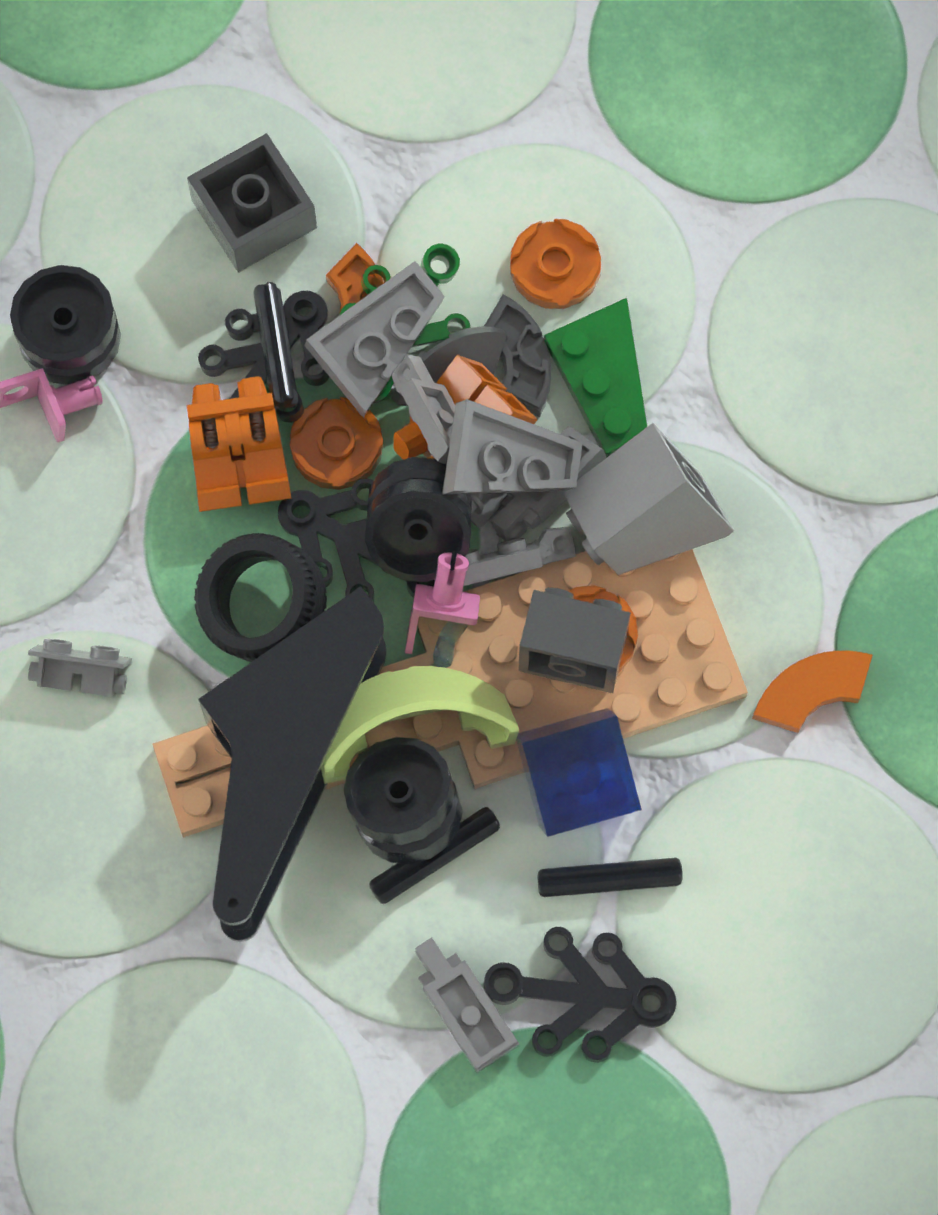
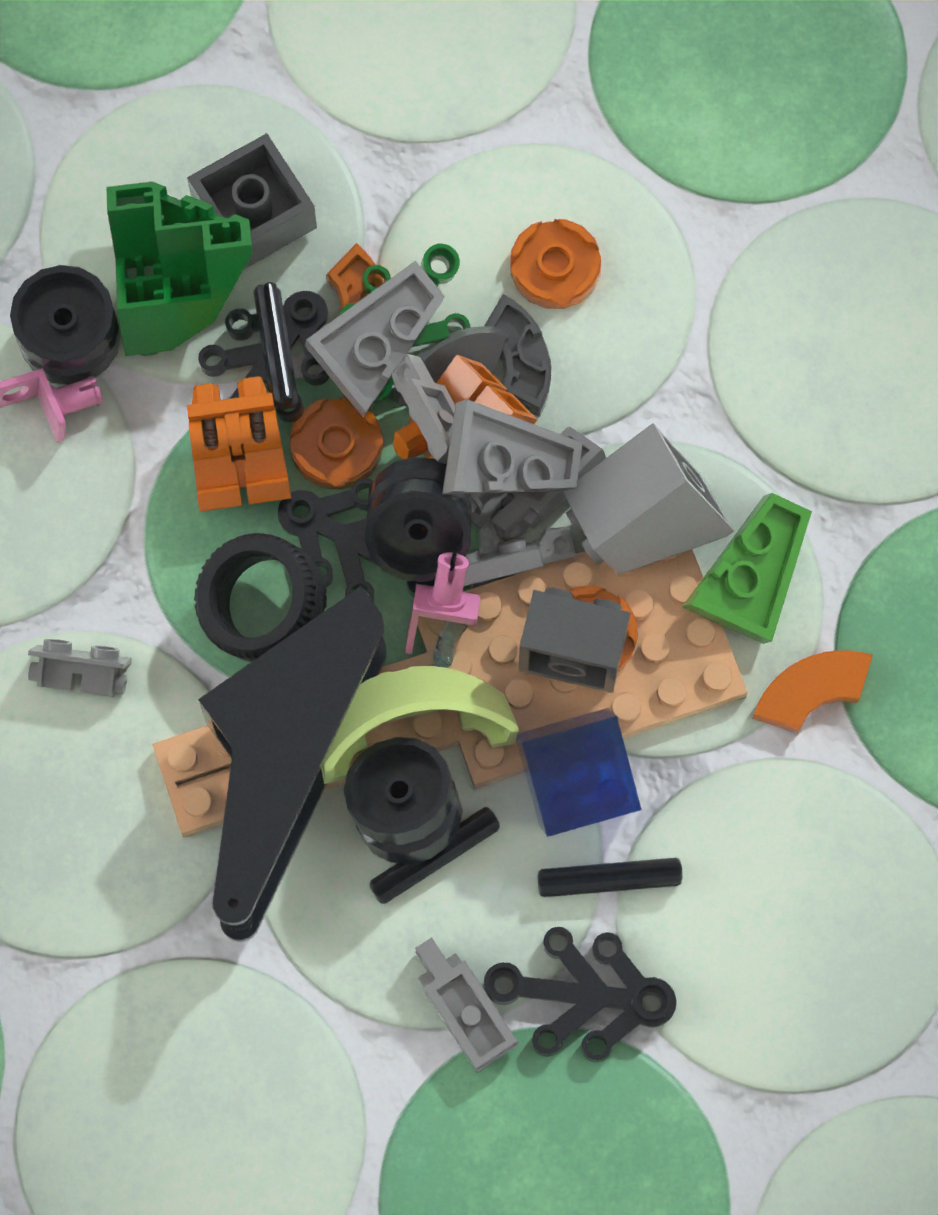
(171, 264): none -> green brick
(602, 373): green wing -> none
(754, 570): none -> bright green wing

